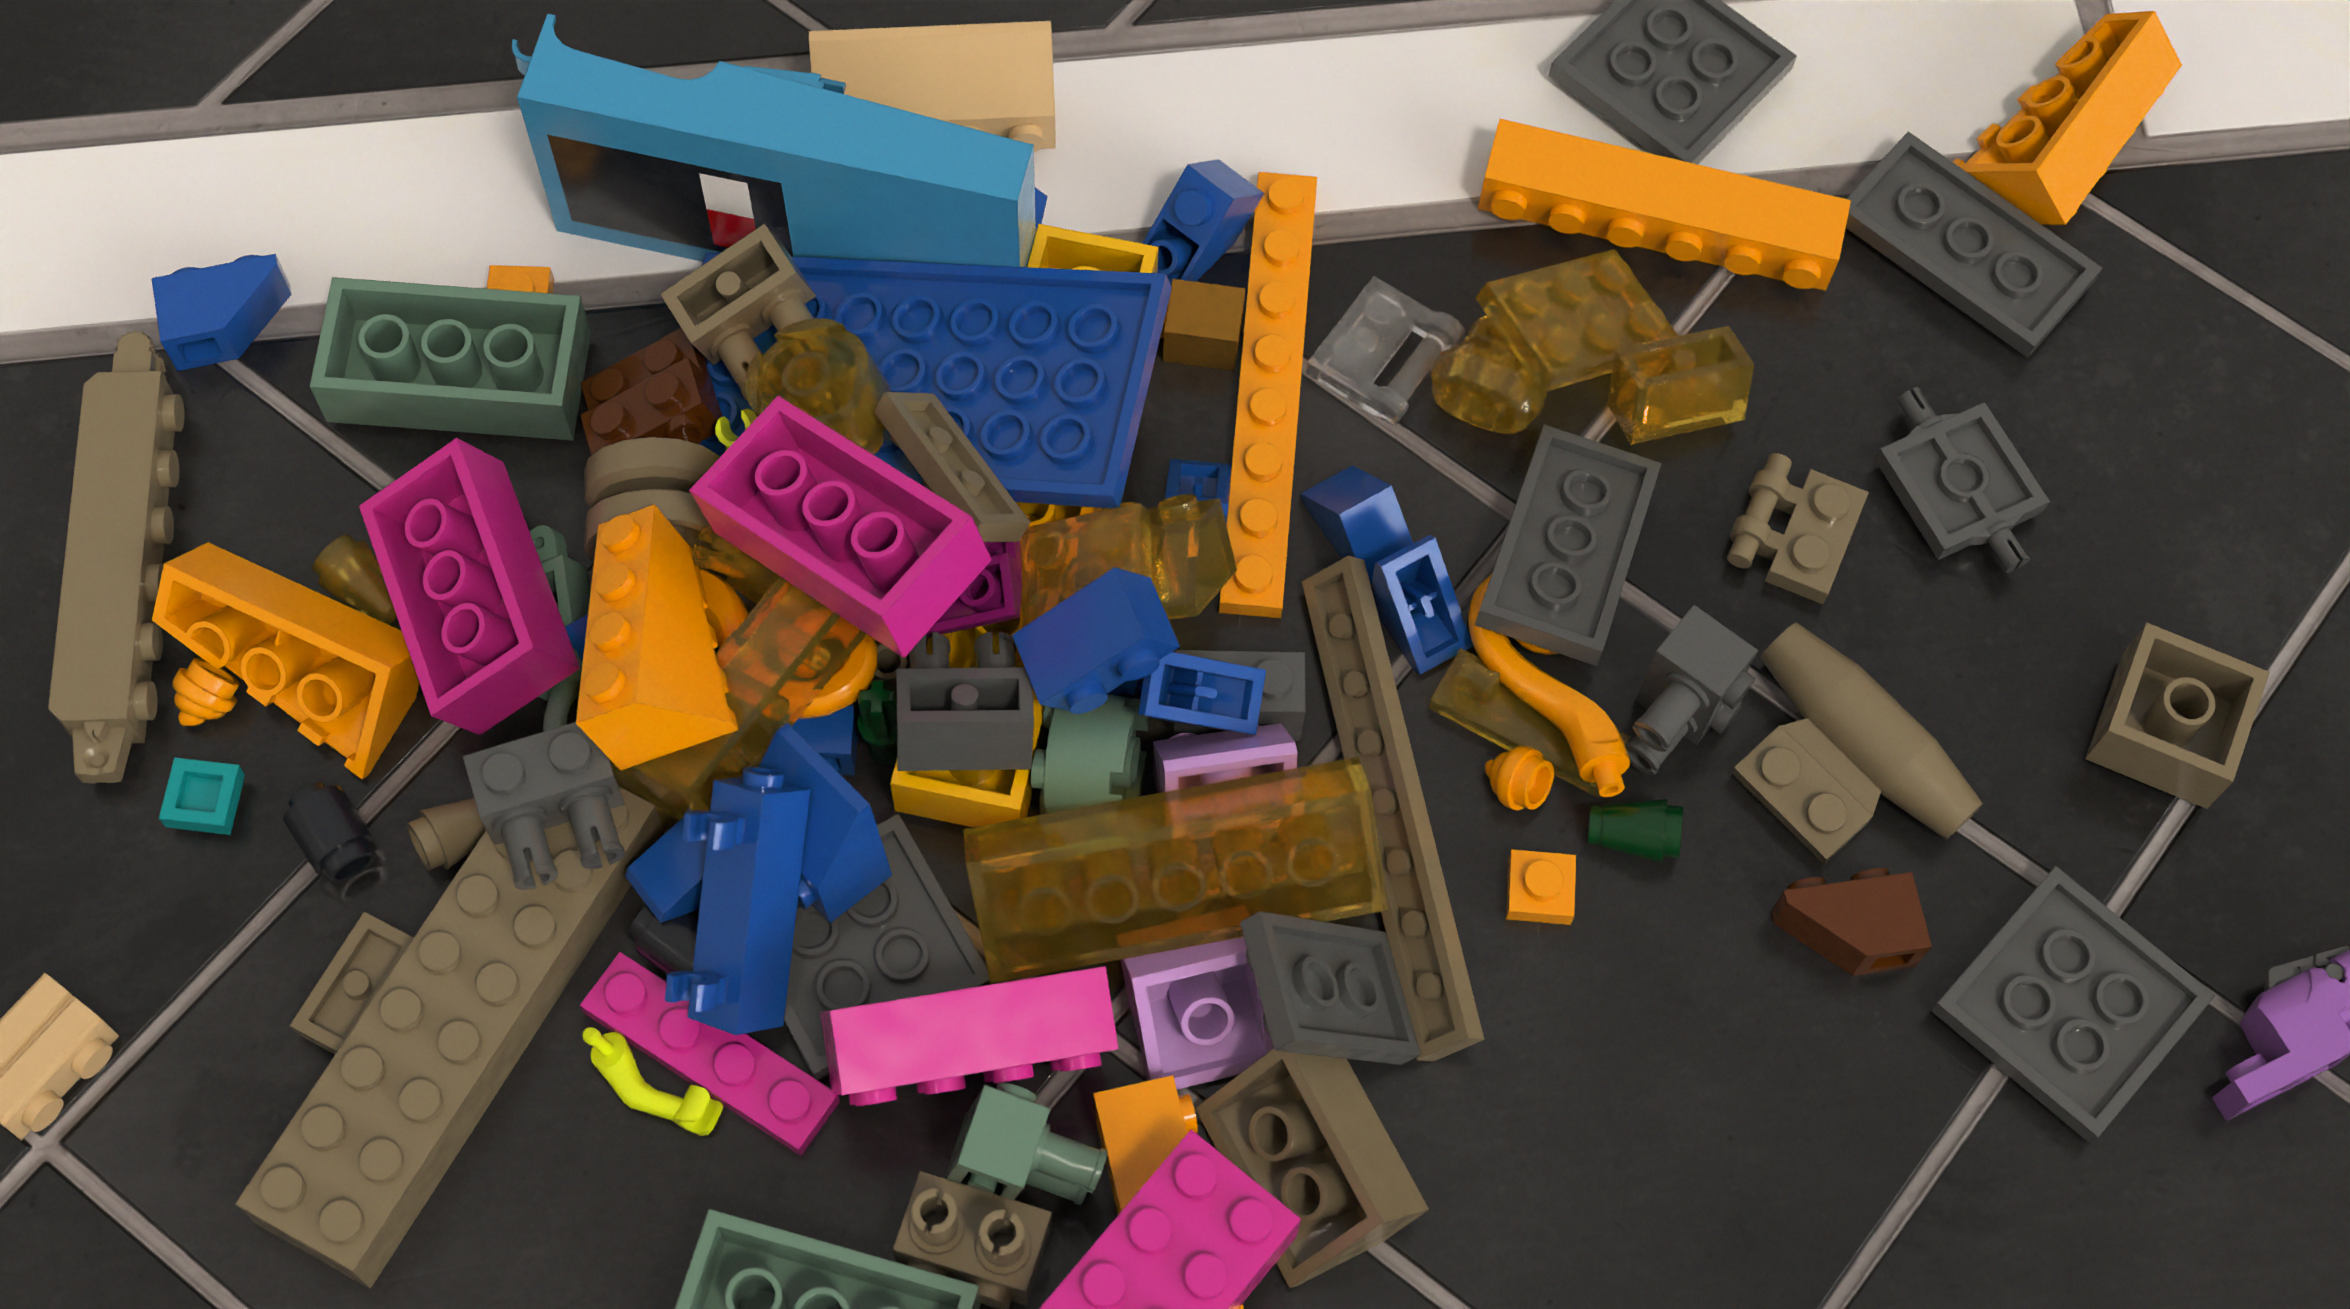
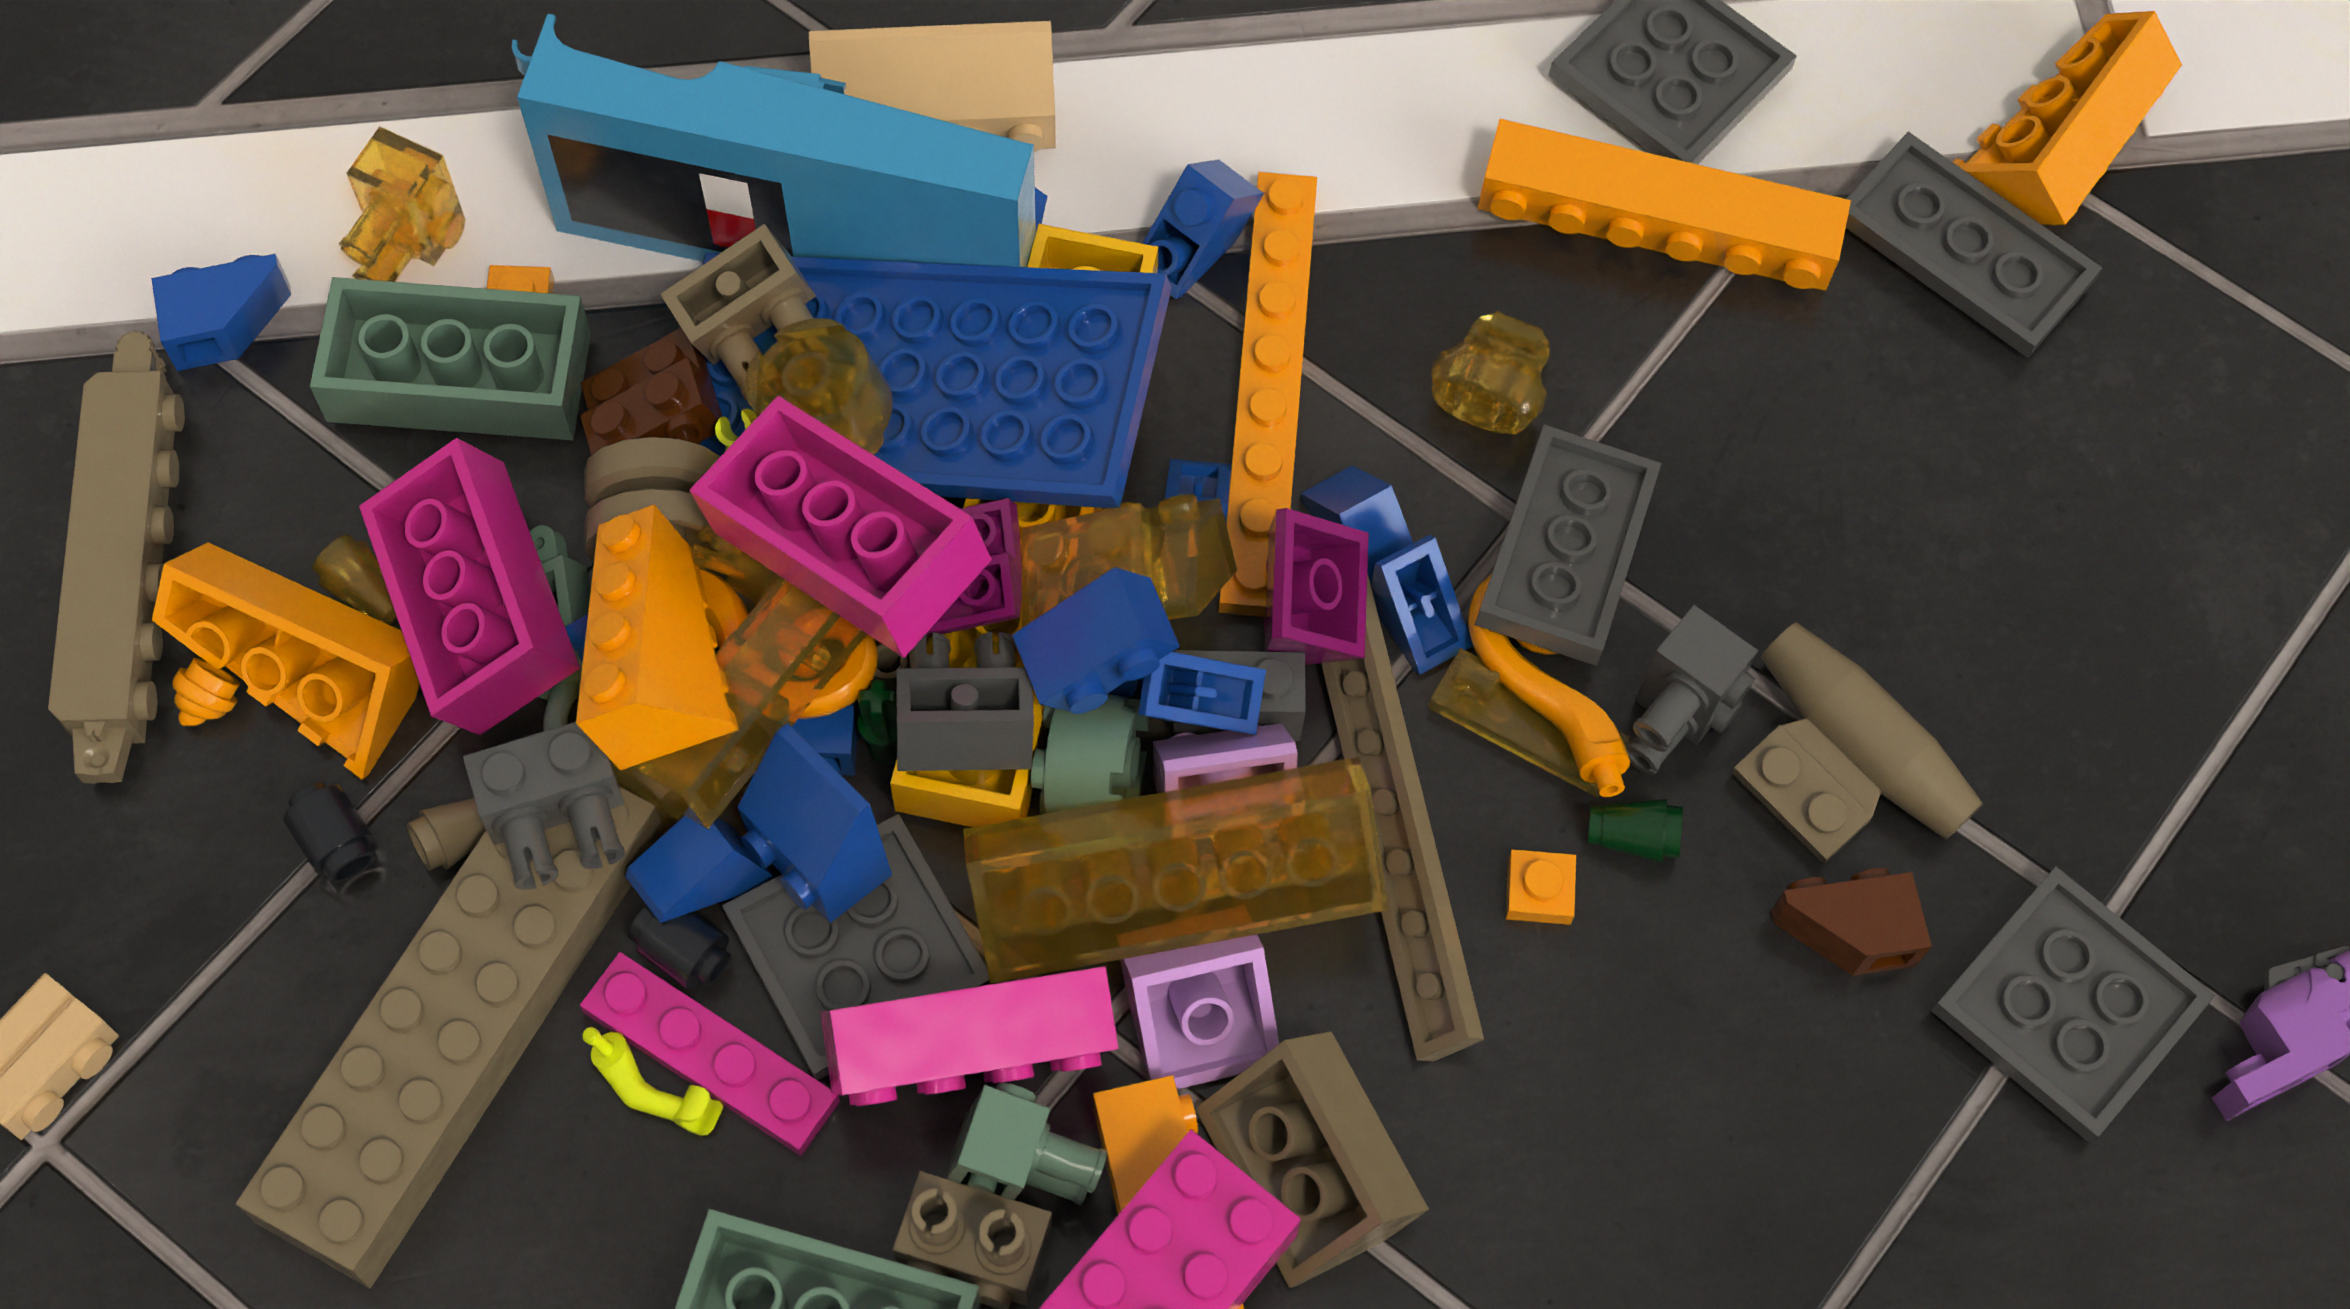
(202, 796): teal plate -> none
(350, 982): dark tan plate -> none
(404, 205): none -> clear yellow brick
(745, 902): blue brick -> none
(951, 463): dark tan plate -> none
(1203, 324): pearl gold brick -> none
(1316, 588): none -> magenta slope
(1329, 989): dark grey plate -> none
(1368, 340): clear plate -> none
(1520, 777): light orange plate -> none
(1573, 317): clear yellow plate -> none
(1680, 384): clear yellow brick -> none
(1815, 536): dark tan plate -> none
(1961, 480): dark grey plate -> none
(2177, 716): dark tan brick -> none

